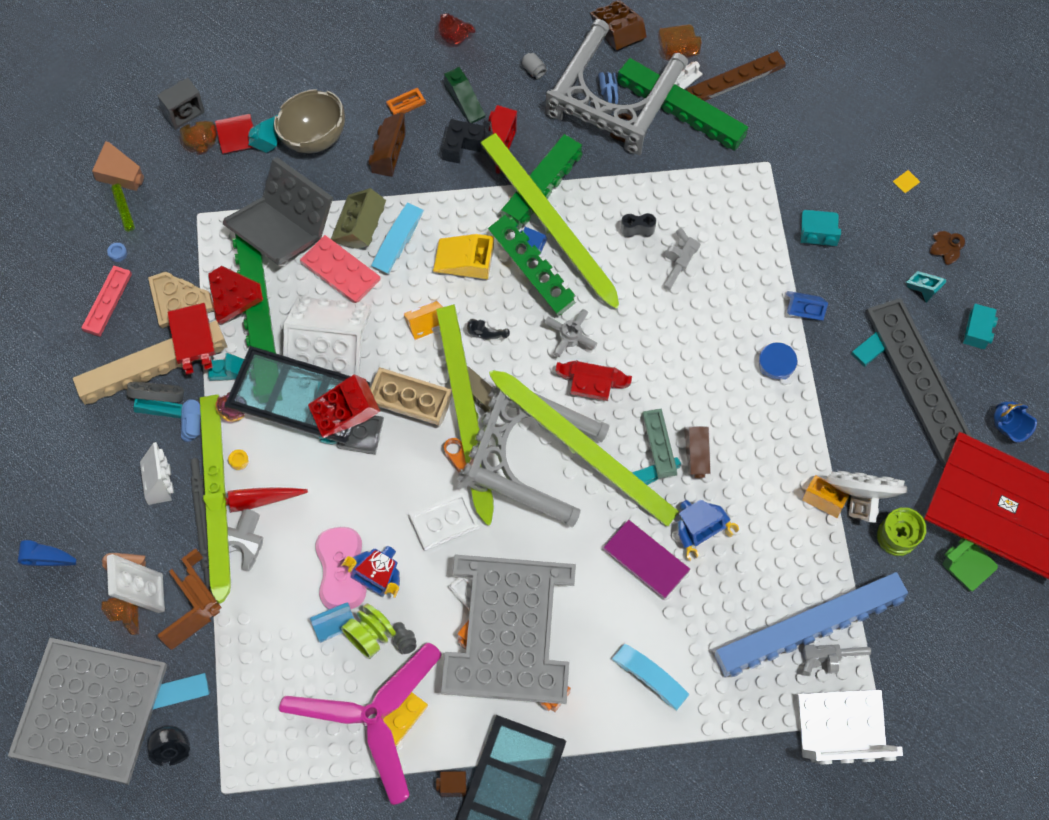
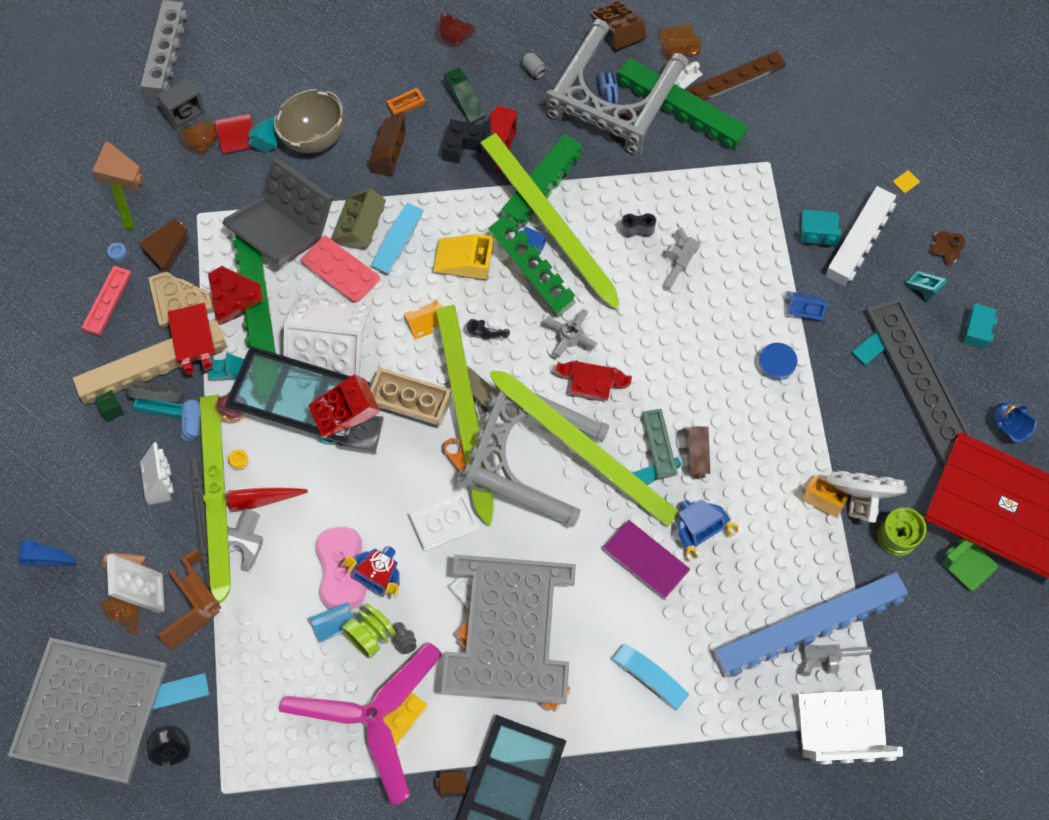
(109, 406): none -> dark green panel
(163, 48): none -> light grey brick
(165, 245): none -> reddish brown slope
(860, 236): none -> white brick

